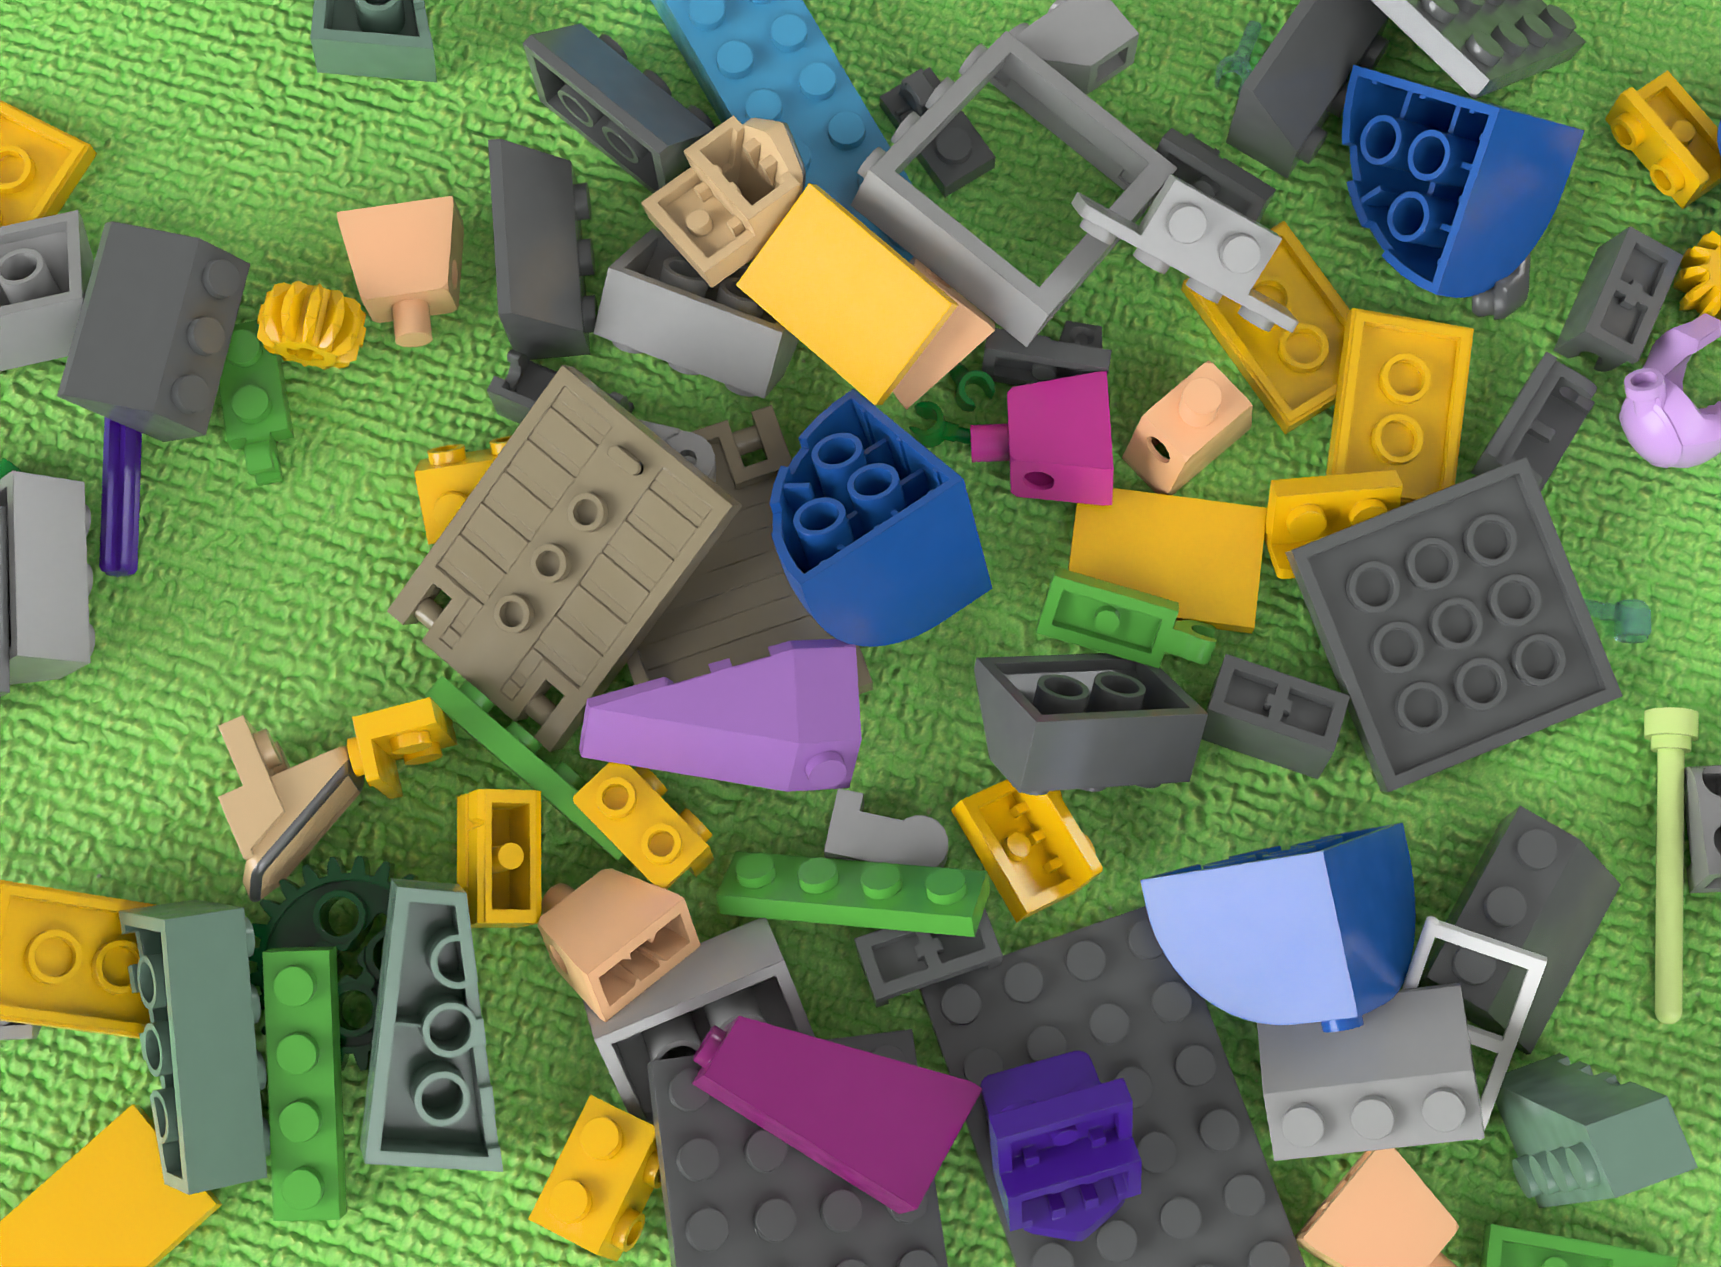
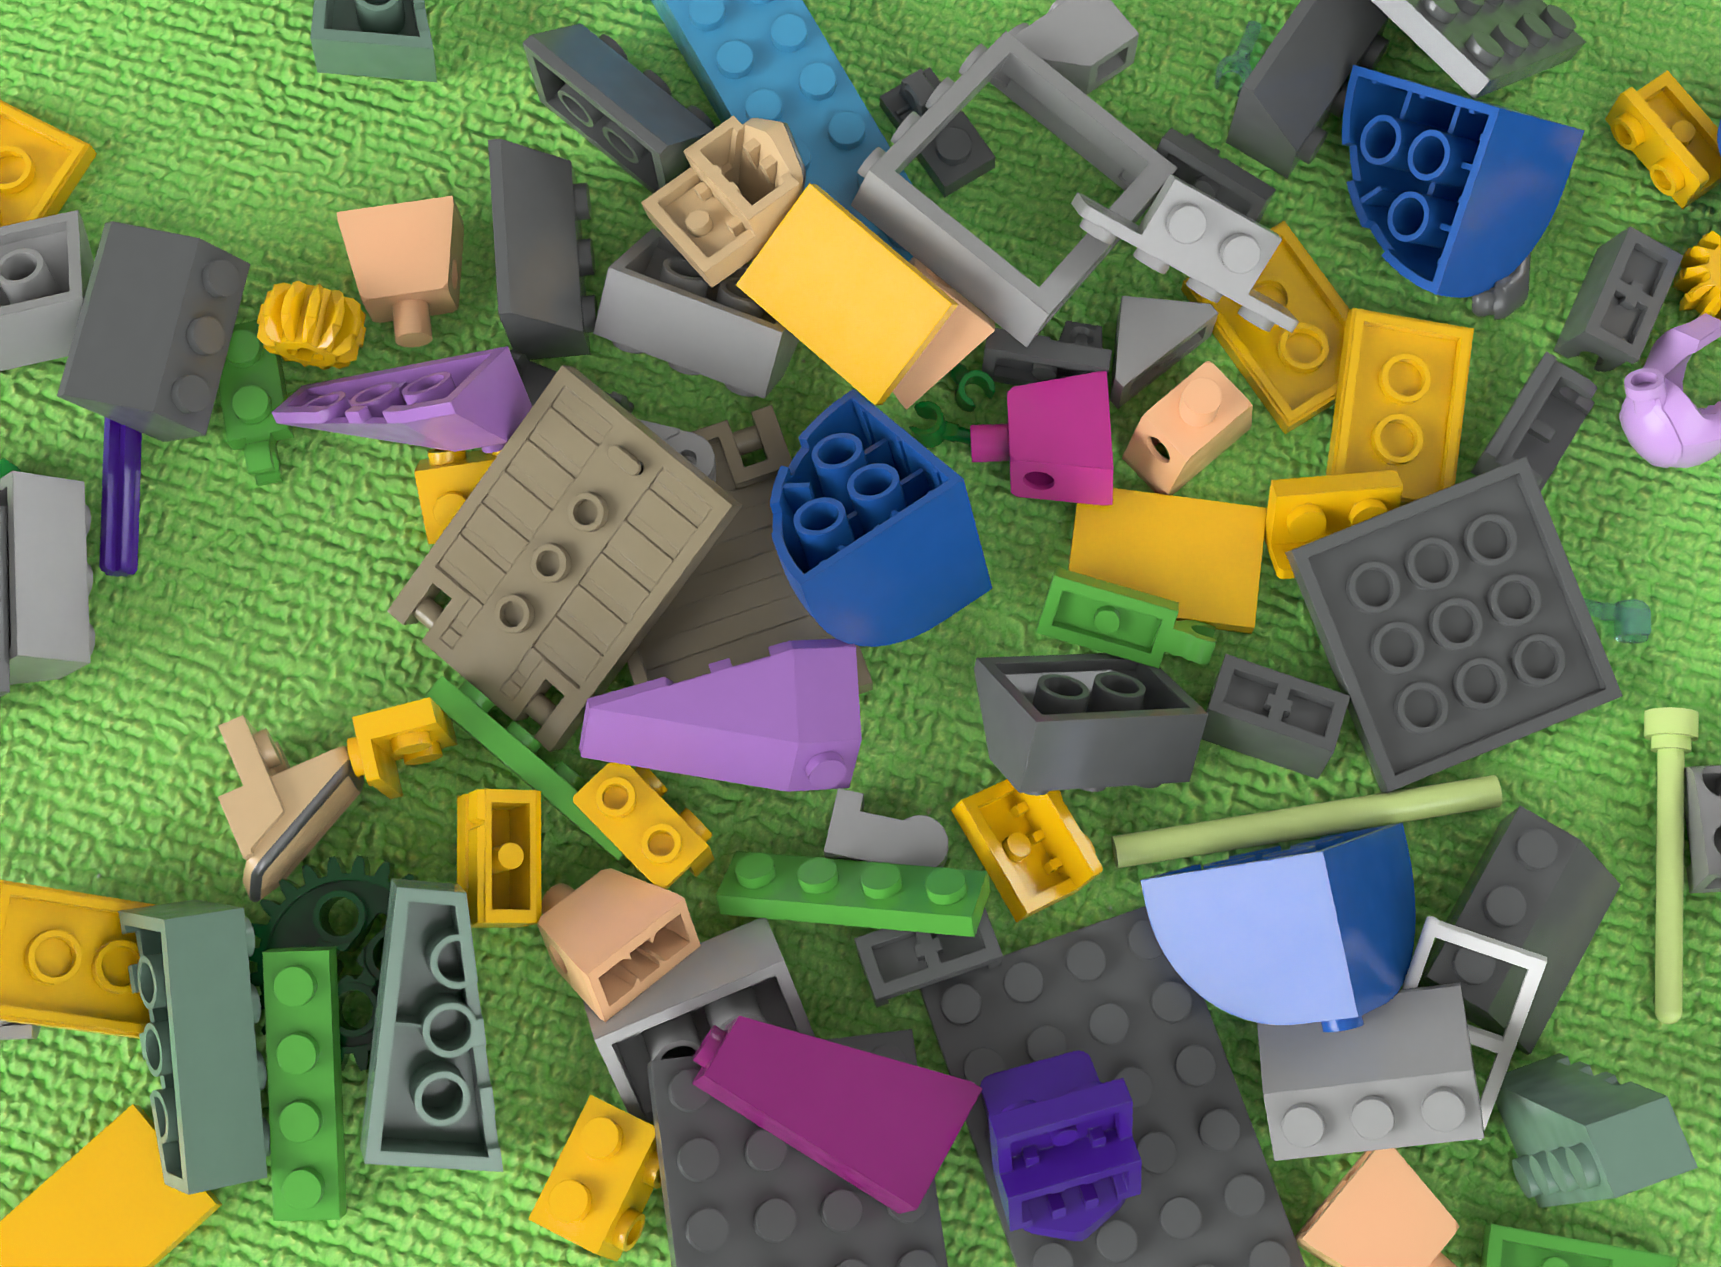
(429, 404): none -> medium lavender wedge
(1153, 339): none -> light grey slope
(1306, 821): none -> yellowish green piece

